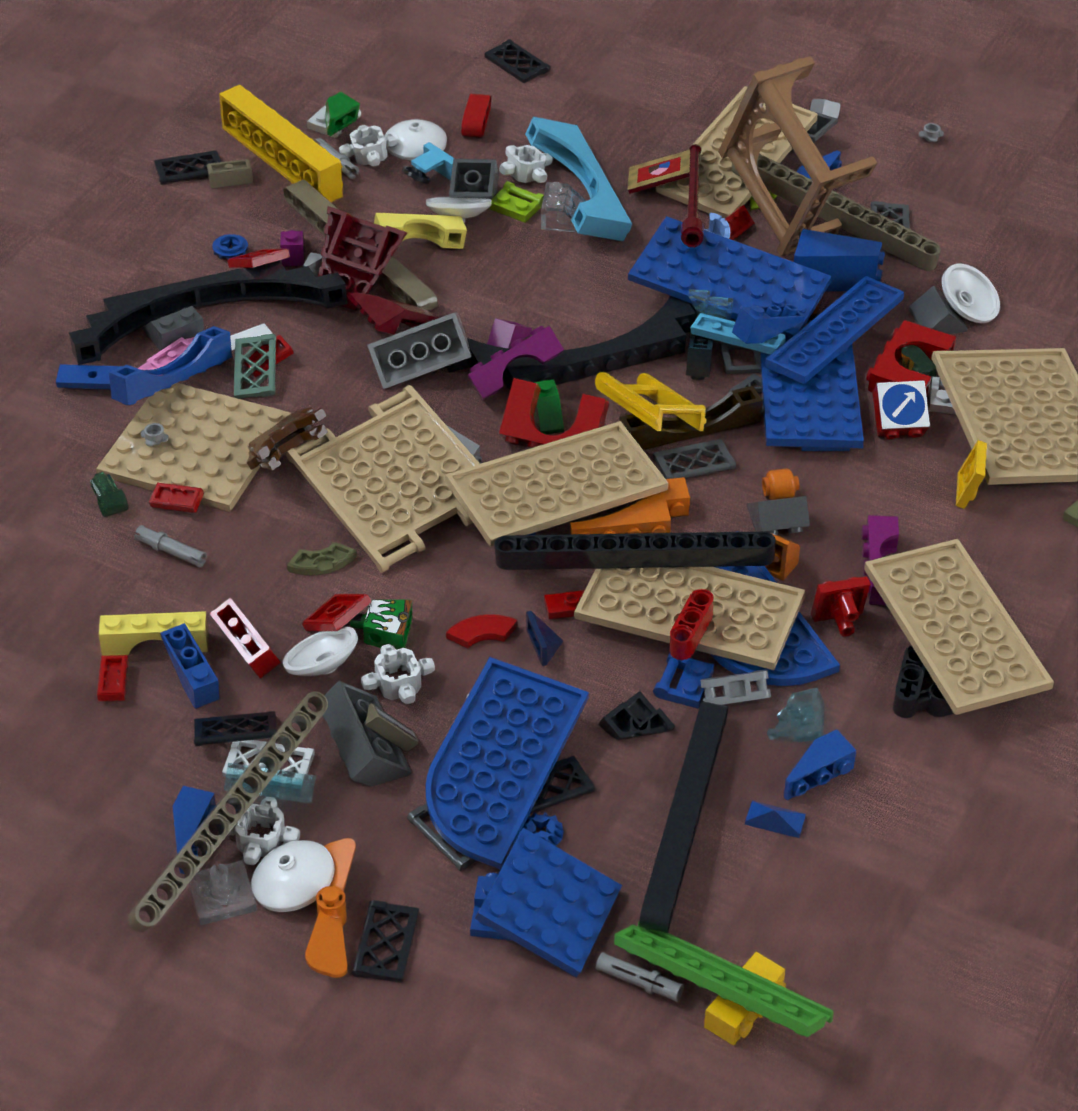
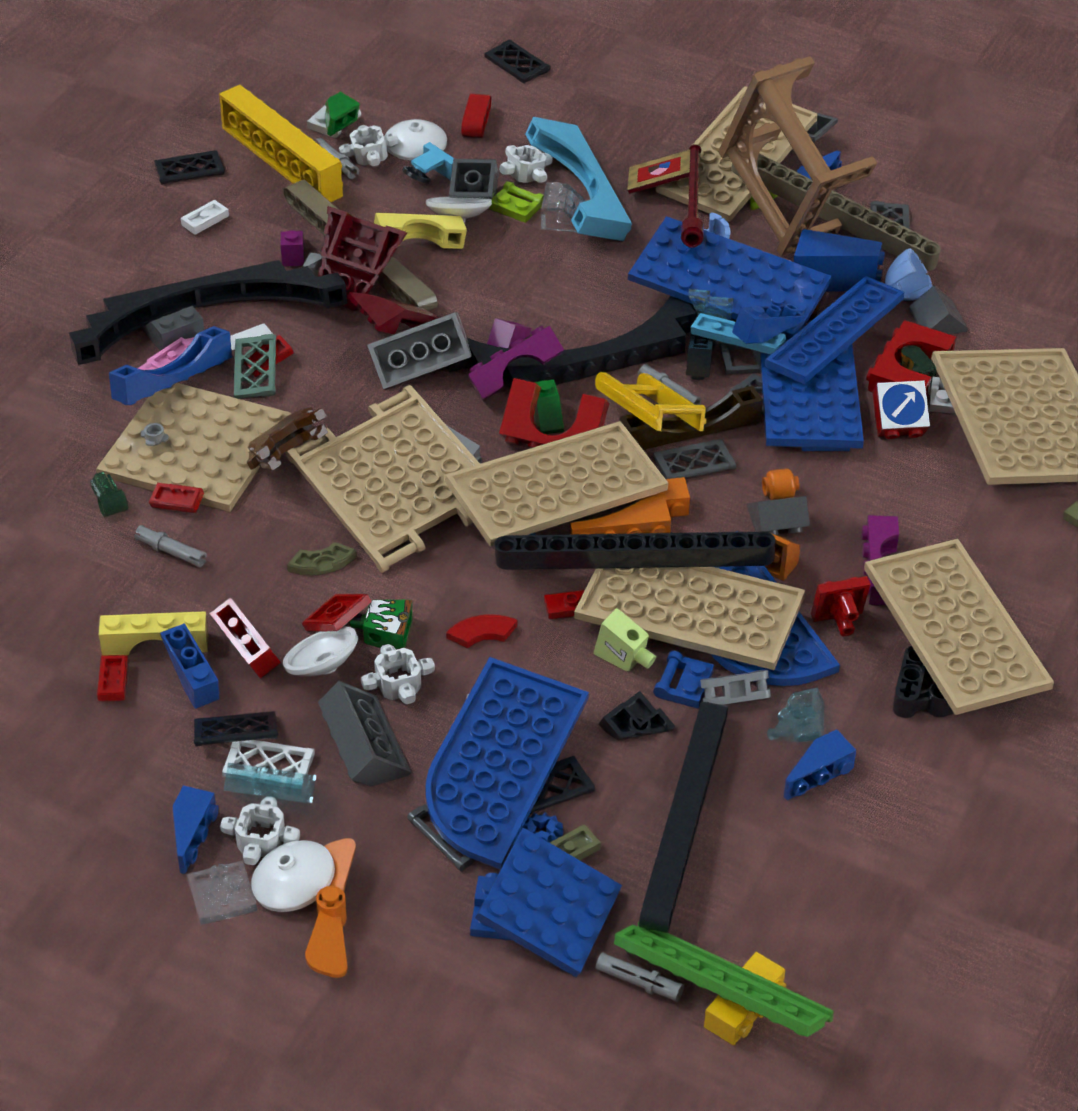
(84, 376): blue tile -> none
(204, 217): none -> white plate
(222, 244): blue gear -> none
(222, 818): dark tan beam -> none
(230, 173): dark tan slope -> none
(258, 258): red tile -> none
(378, 970): black window -> none
(390, 728): dark tan slope -> none
(544, 639): dark blue slope -> none
(578, 842): none -> olive plate
(623, 642): none -> yellowish green torso
(663, 378): none -> light grey pin
(691, 624): red beam -> none
(739, 221): red plate -> none
(775, 819): blue slope -> none
(825, 107): light grey slope -> none
(908, 275): none -> light blue hair
(931, 132): light grey plate -> none
(970, 293): white dish -> none
(971, 475): yellow plate -> none

